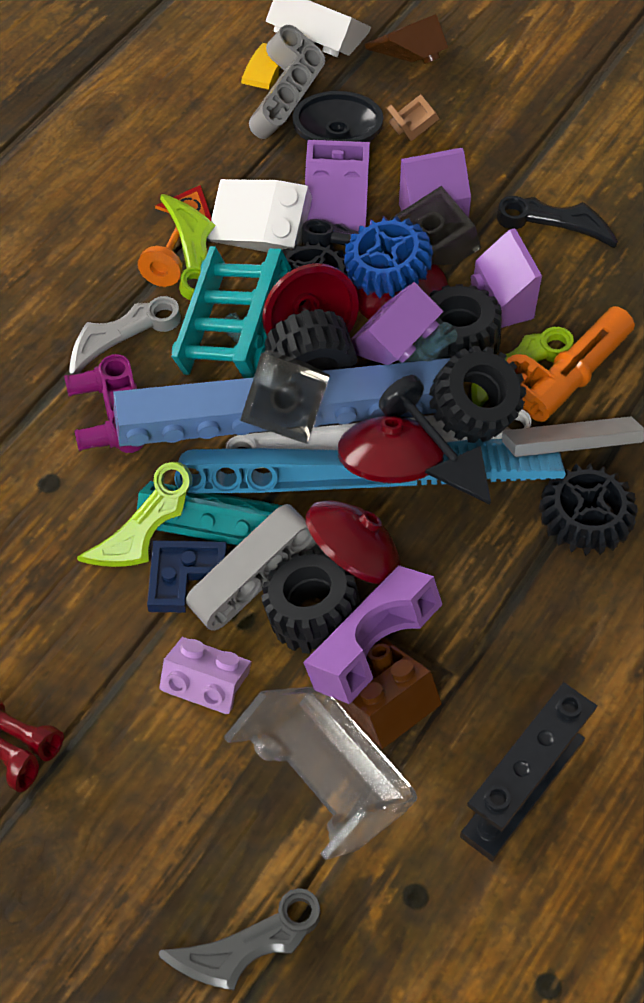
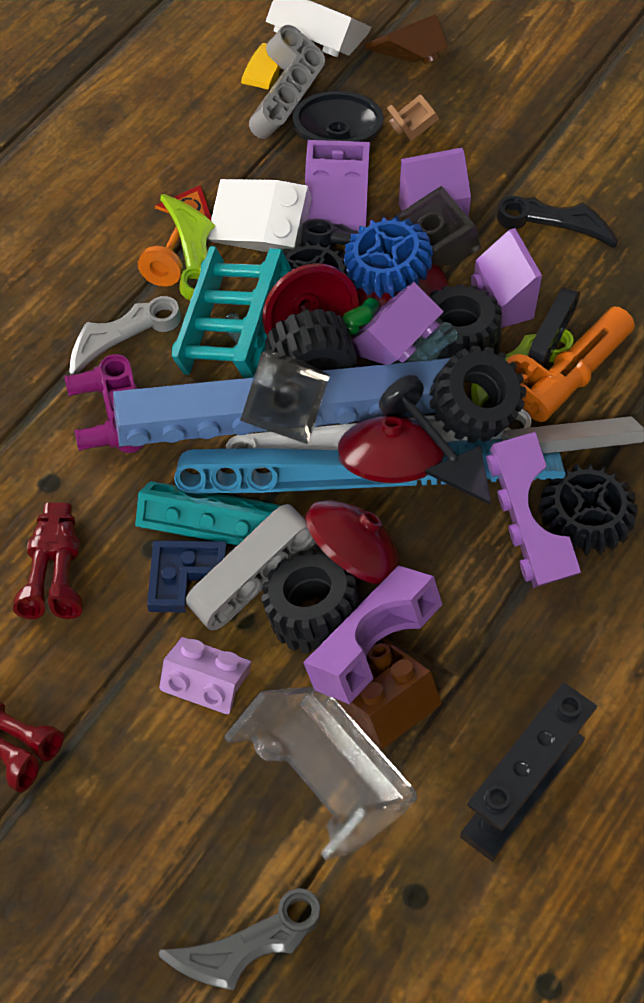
(57, 541): none -> dark red piece
(132, 541): lime piece -> none
(360, 315): none -> green arm
(545, 554): none -> medium lavender arch
(554, 326): none -> black beam

